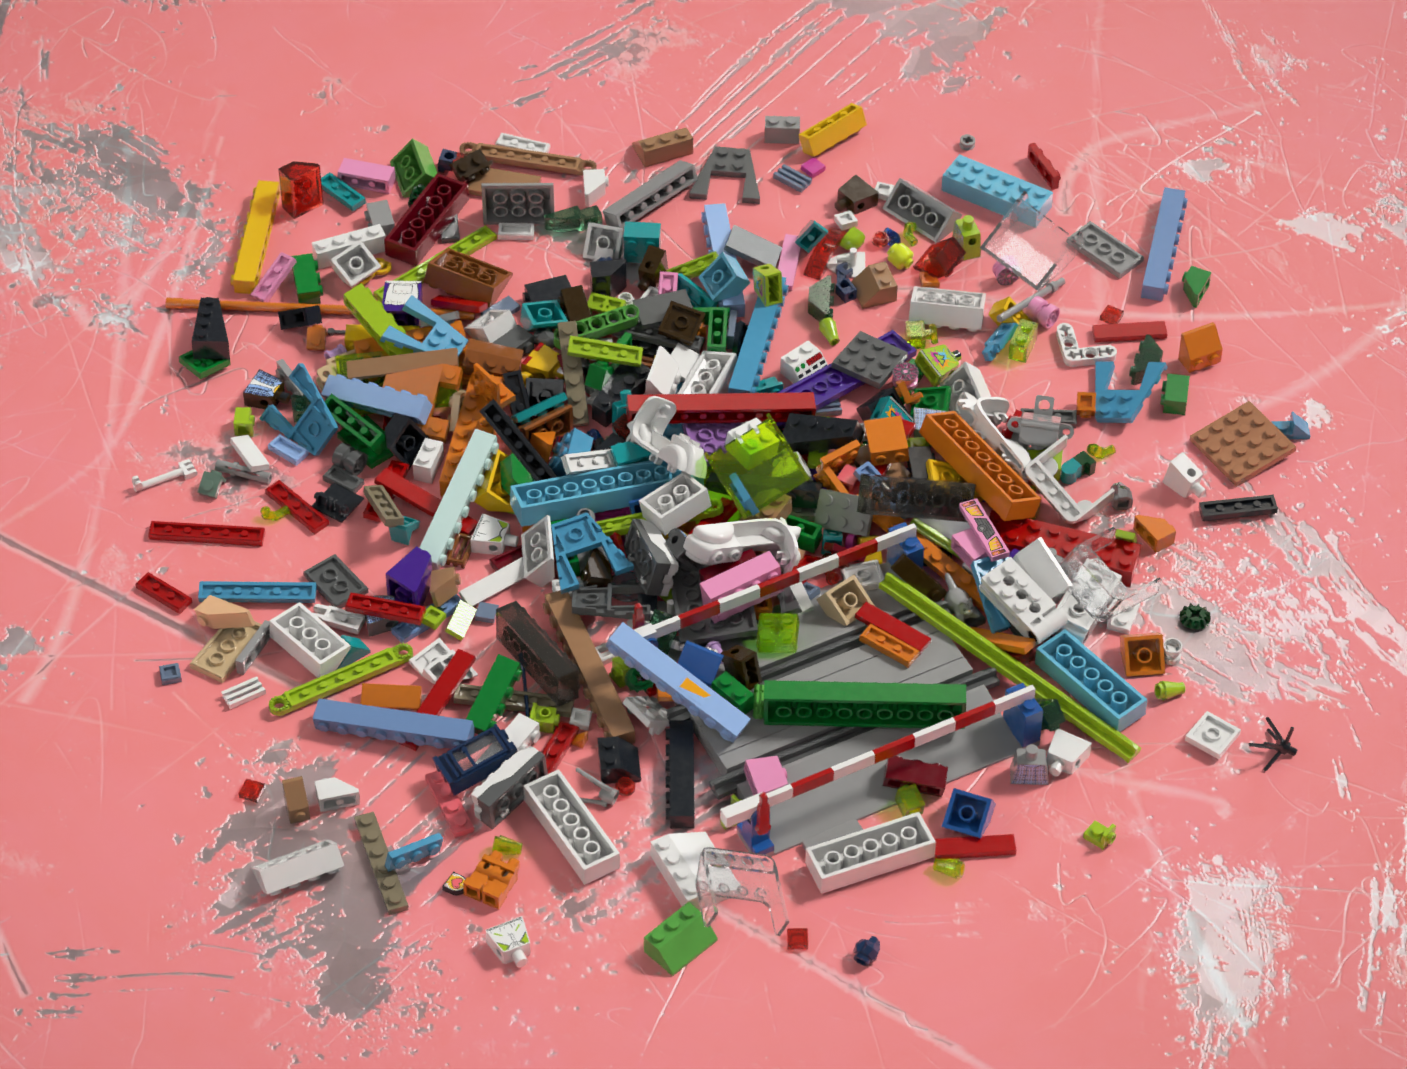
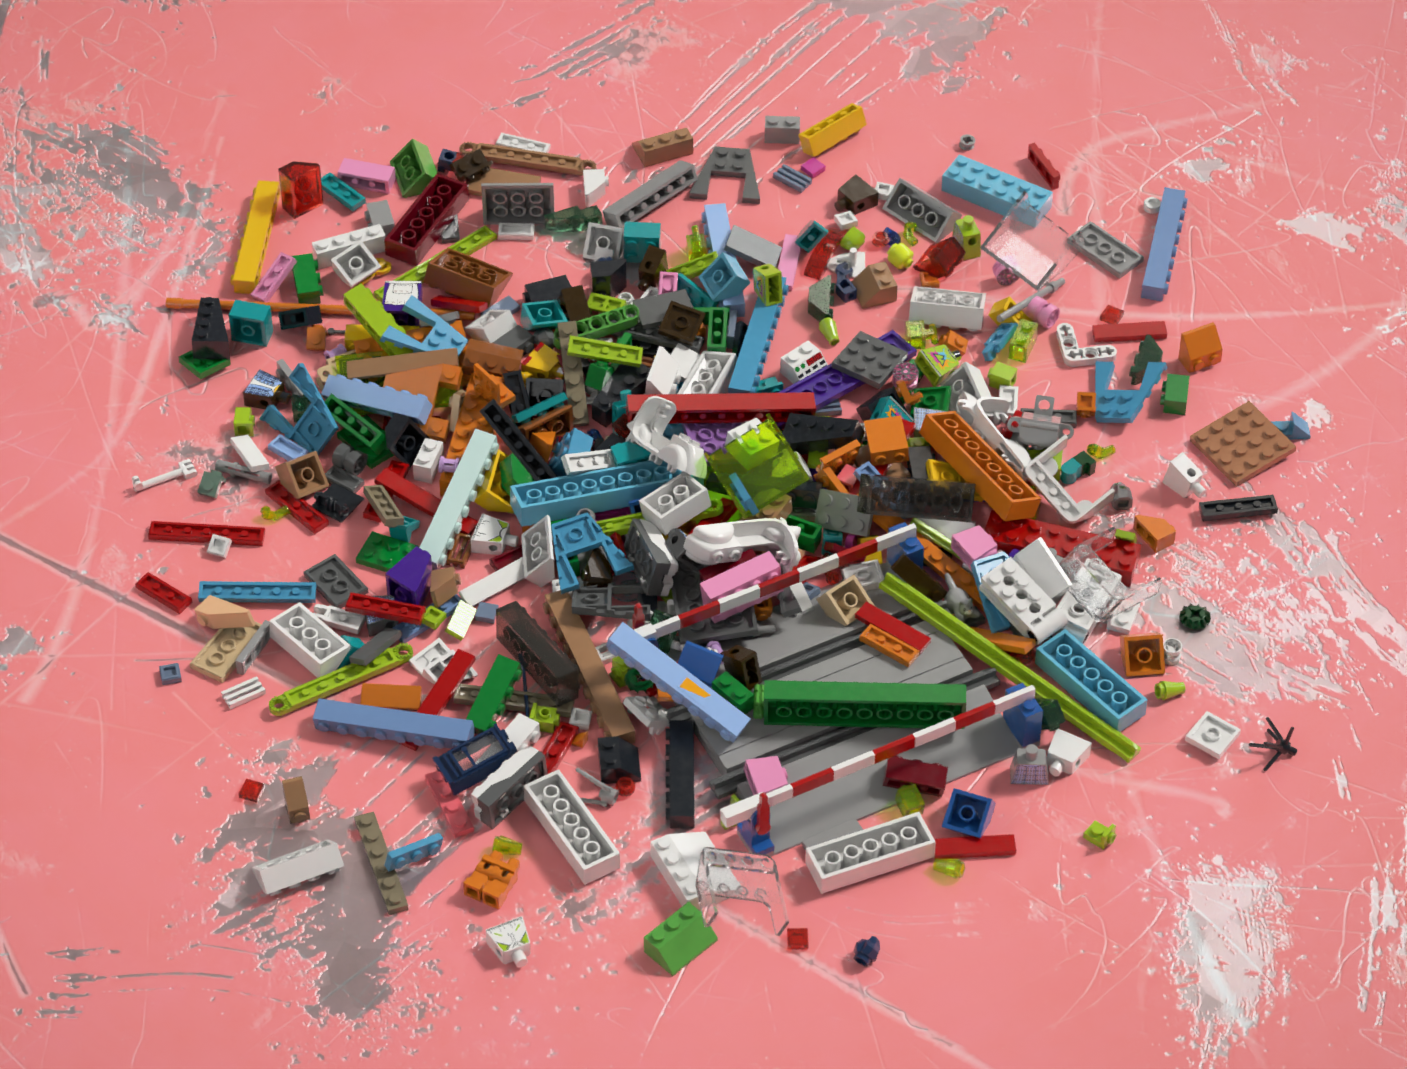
(219, 546): none -> white tile
(251, 323): none -> teal brick
(302, 475): none -> medium nougat slope
(335, 794): white slope -> none
(375, 646): none -> dark grey tile
(383, 551): none -> green plate
(415, 194): dark green gear -> none
(444, 464): none -> lavender bush
(454, 884): tile -> none
(695, 244): none -> clear neon green brick
(777, 632): clear neon green brick -> none
(954, 342): none -> orange bracket
(984, 530): tile -> none
(1002, 375): none -> lime brick
(1011, 394): none -> white plate
(1152, 205): none -> white tile
(1196, 284): green slope -> none

